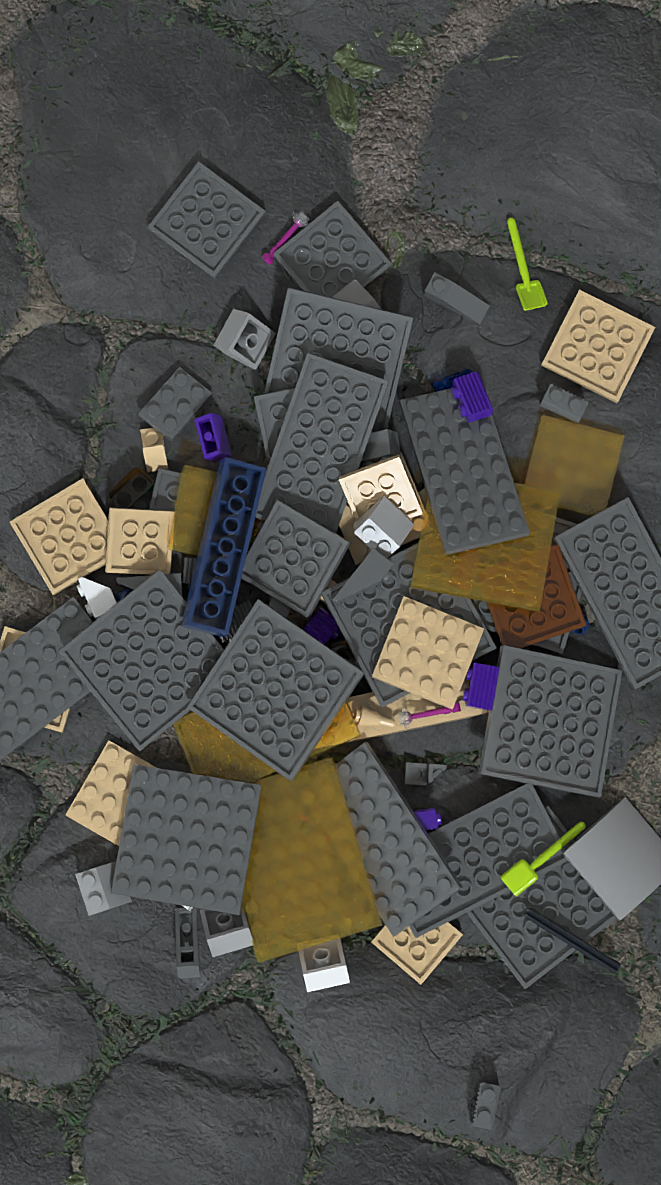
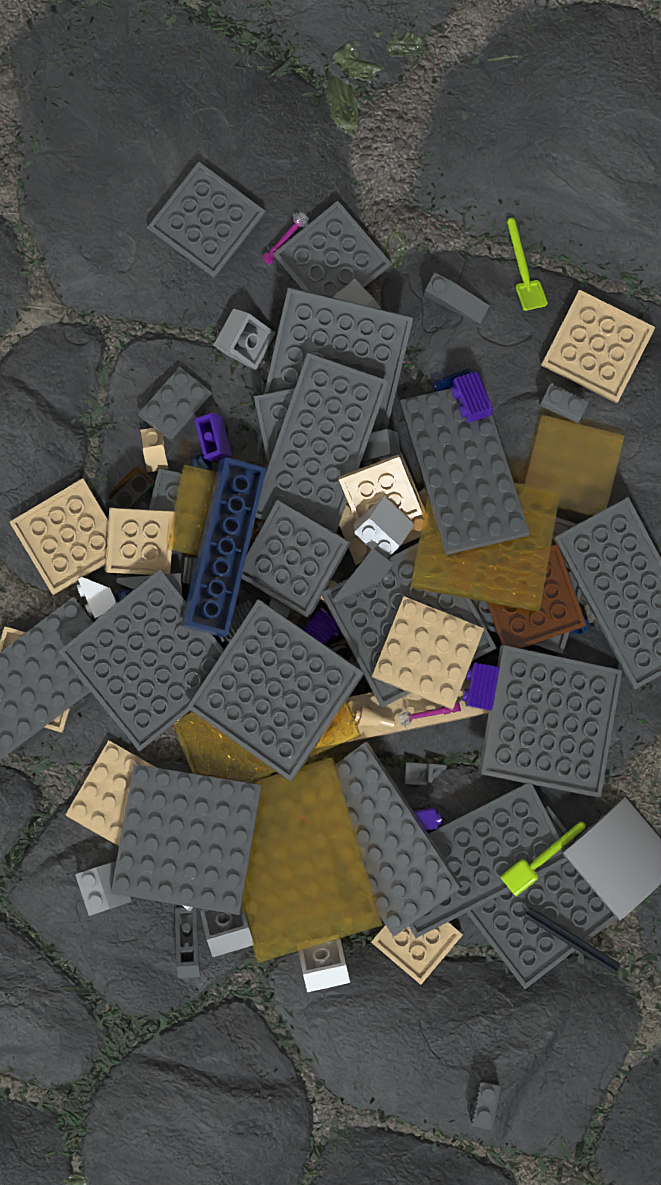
(200, 462): none -> dark blue plate

